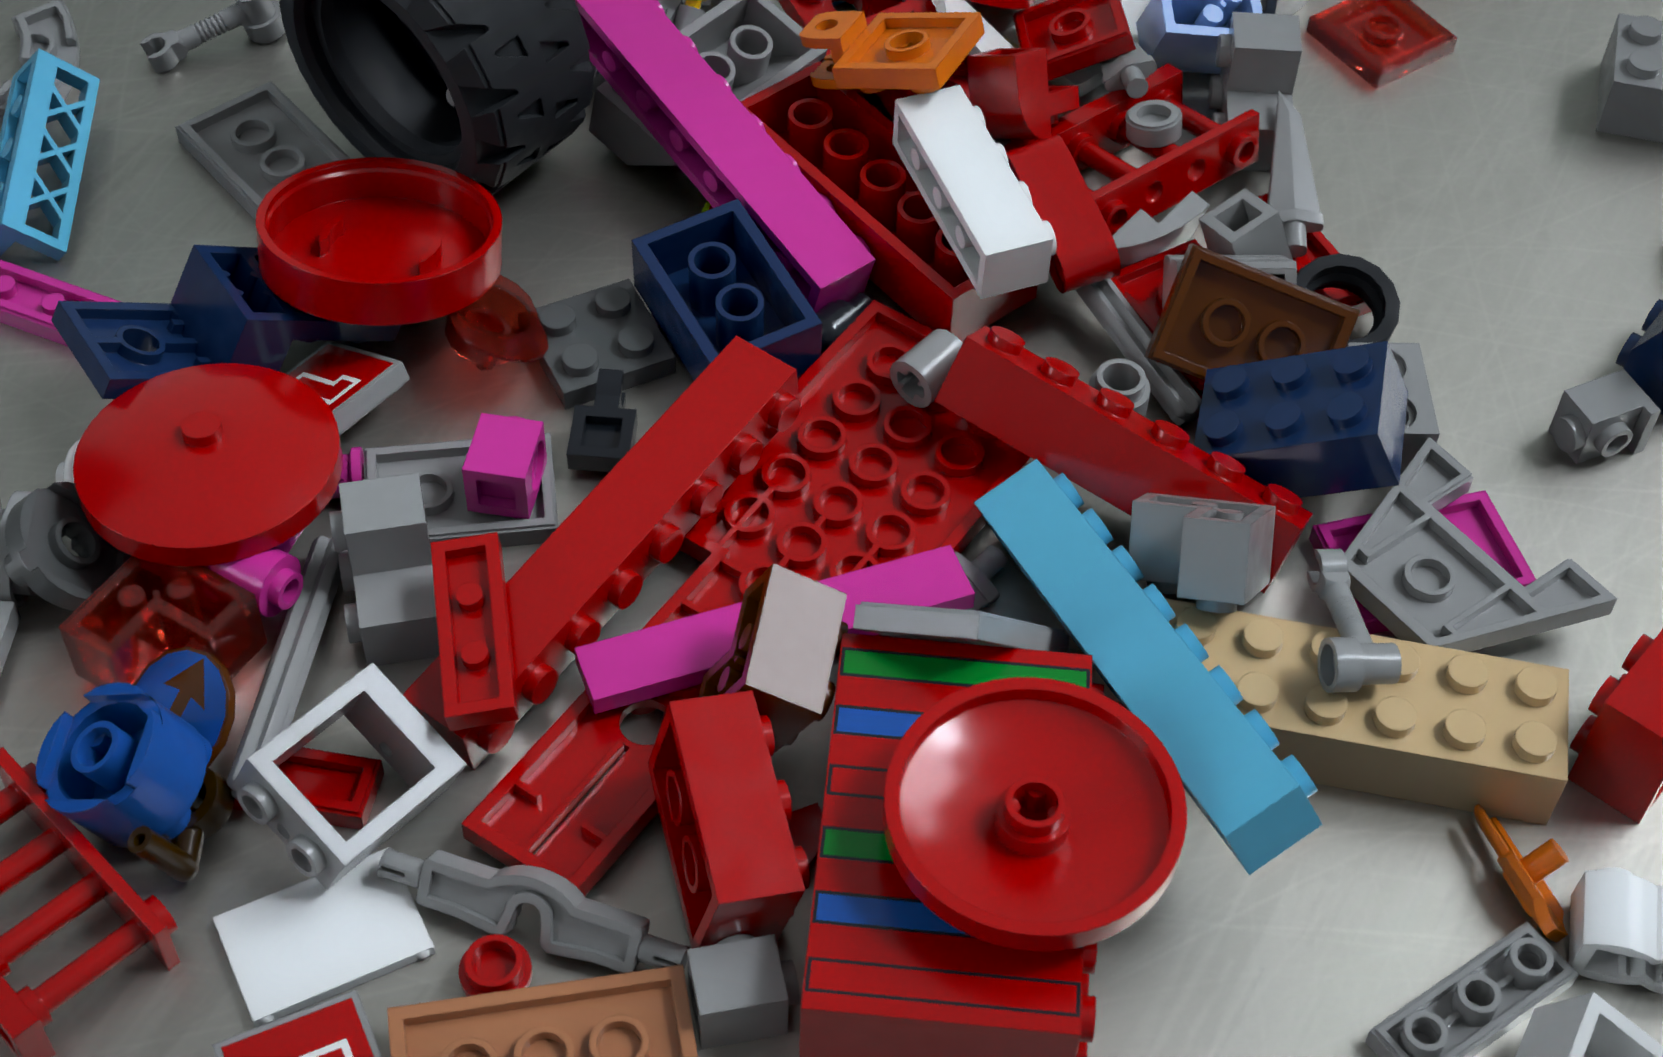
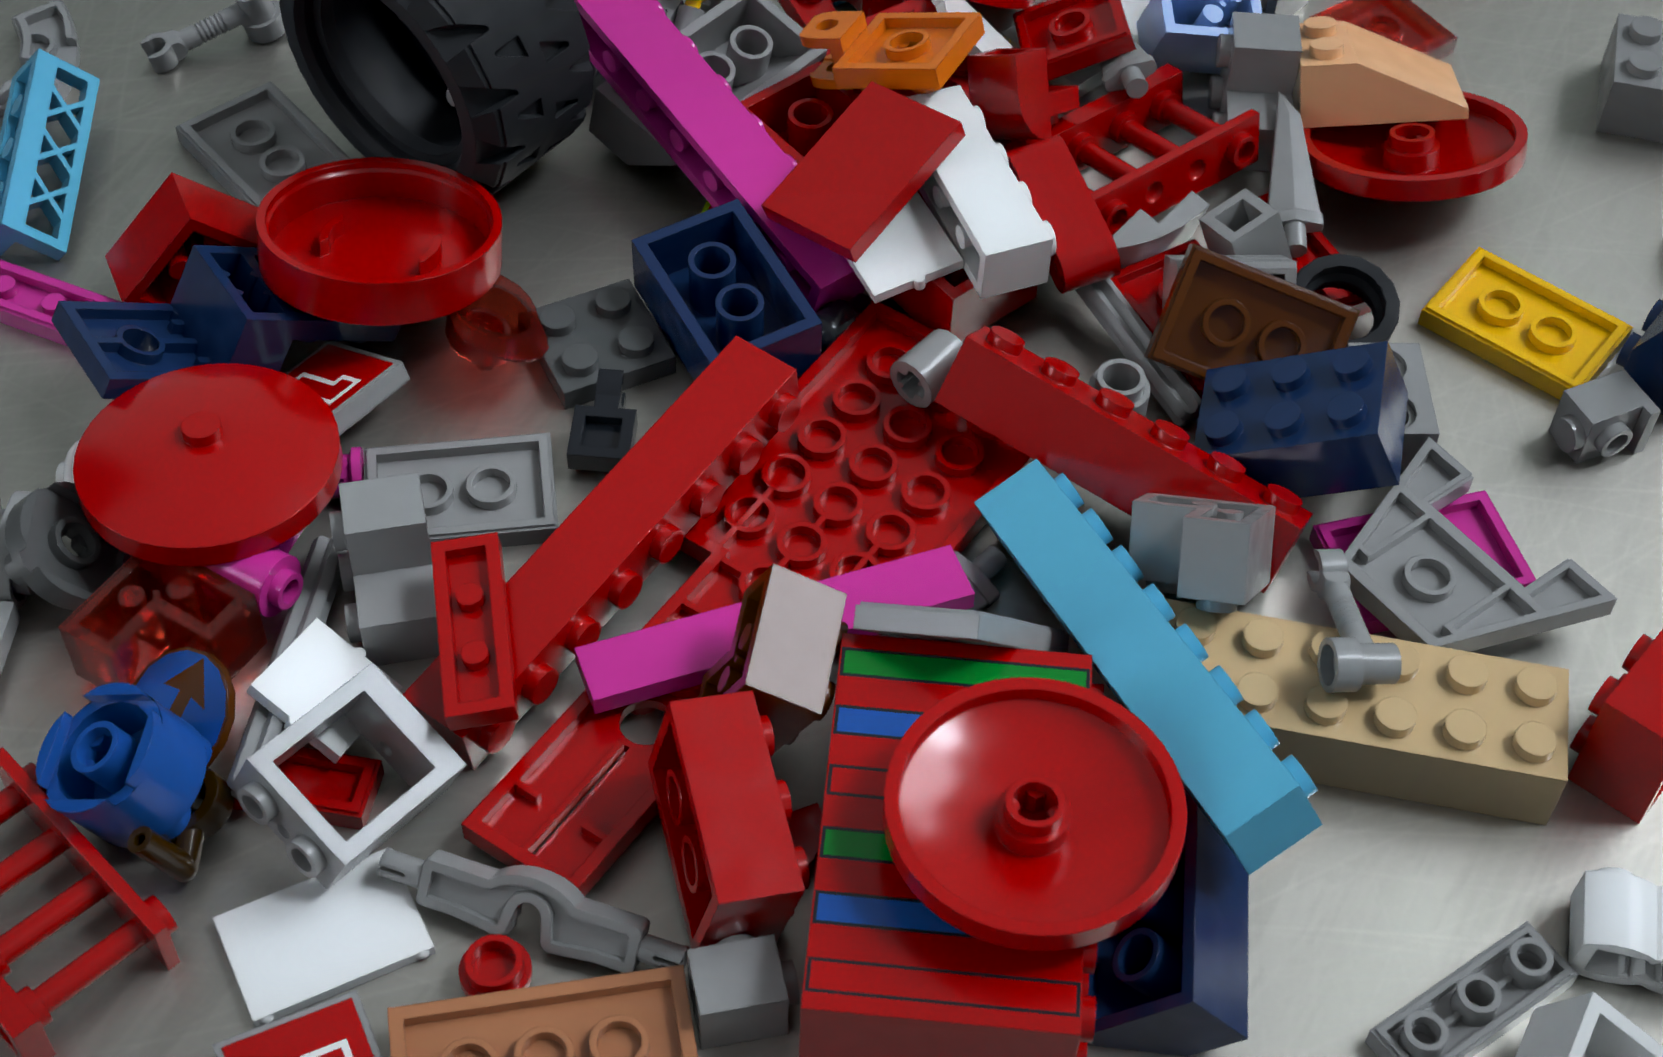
(159, 240): none -> red brick
(306, 675): none -> white piece
(504, 466): dark pink brick -> none
(863, 171): none -> red tile
(907, 254): none -> white piece
(1153, 123): light grey tile -> none
(1182, 968): none -> dark blue slope
(1367, 79): none -> light nougat slope
(1423, 157): none -> red dish
(1524, 324): none -> yellow tile
(1527, 874): orange piece -> none

